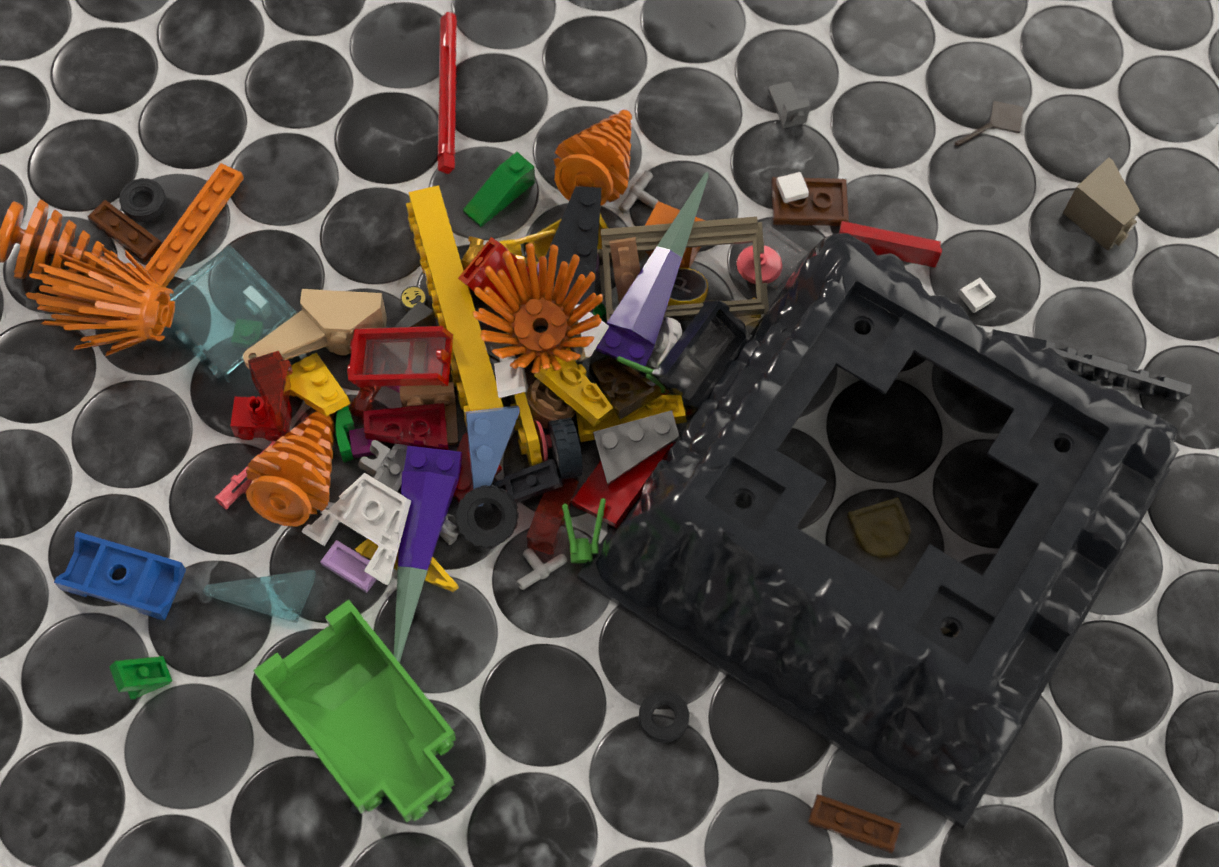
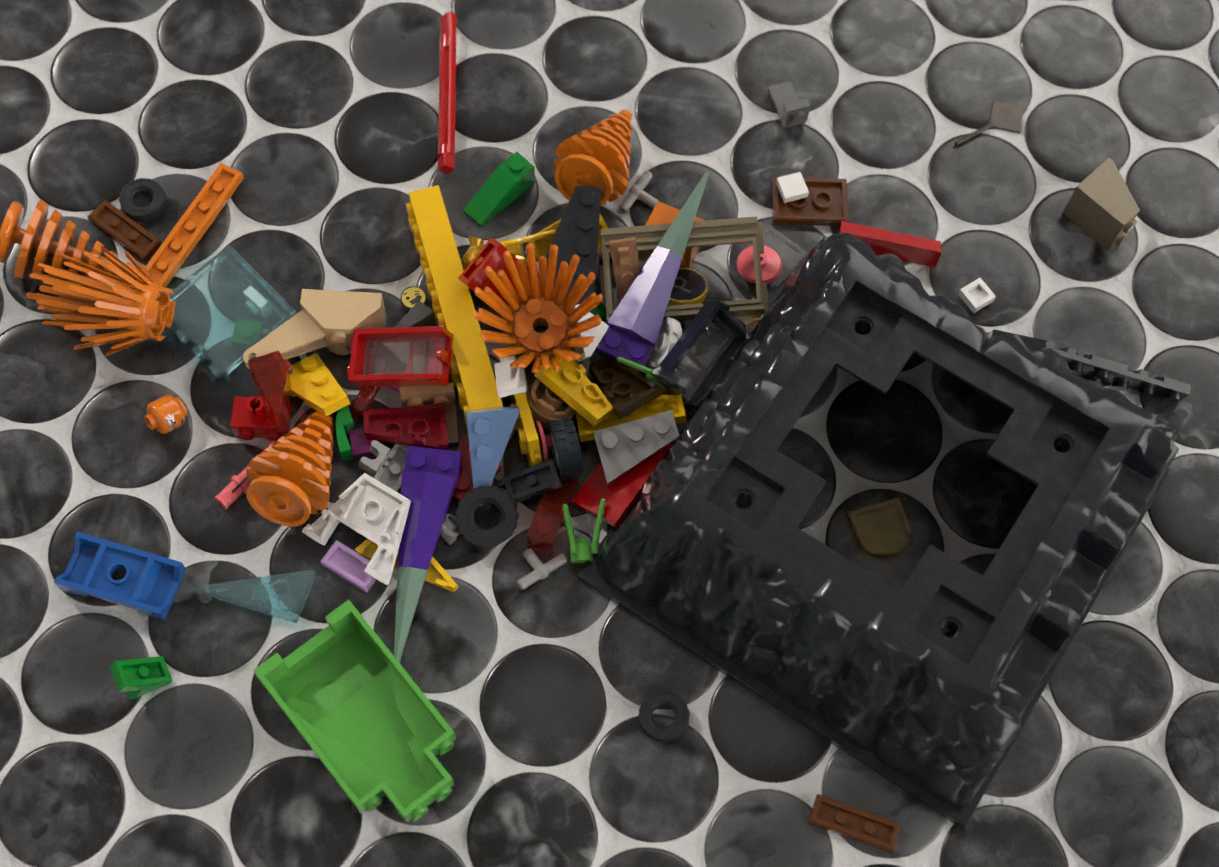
(165, 414): none -> orange head

